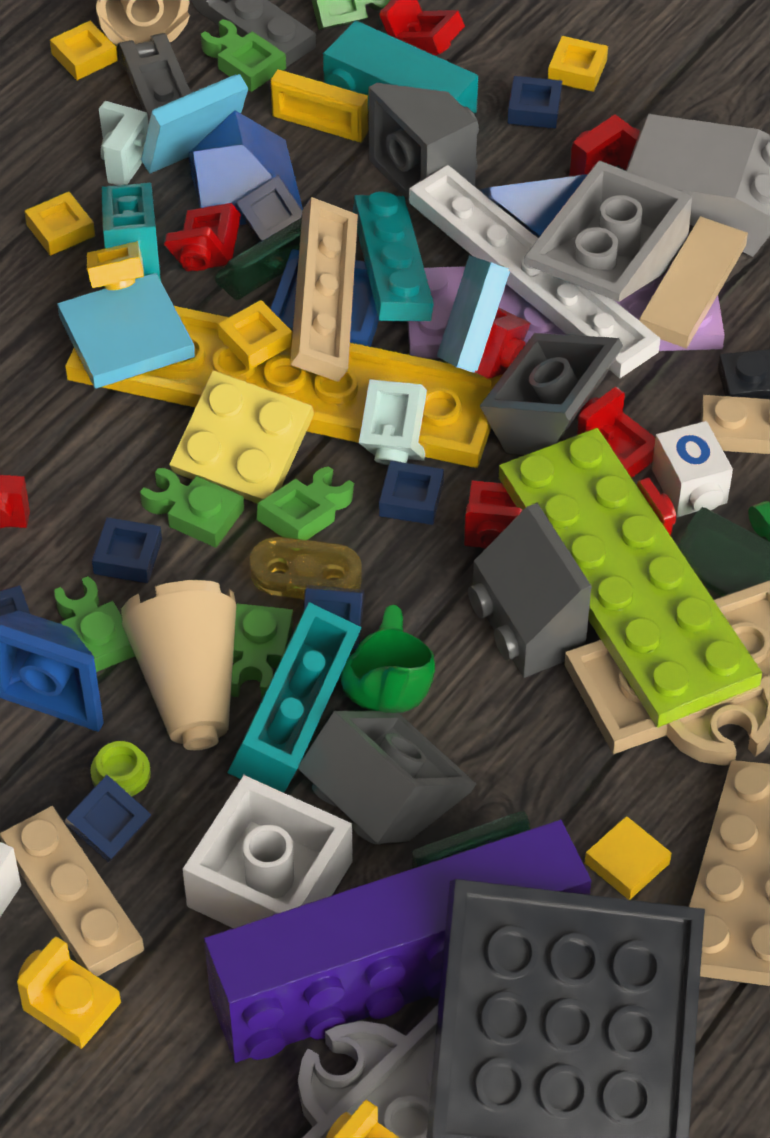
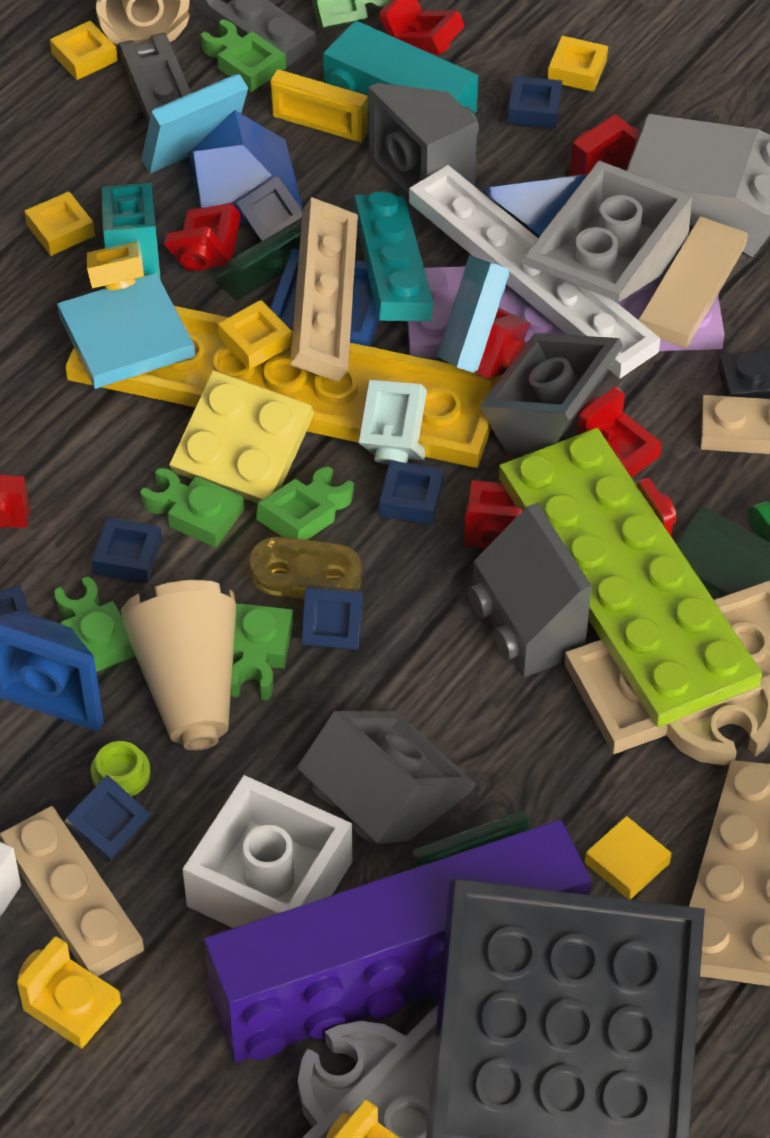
(123, 141): light aqua bracket -> none
(295, 698): teal brick -> none
(389, 668): green hair -> none
(692, 468): white brick -> none

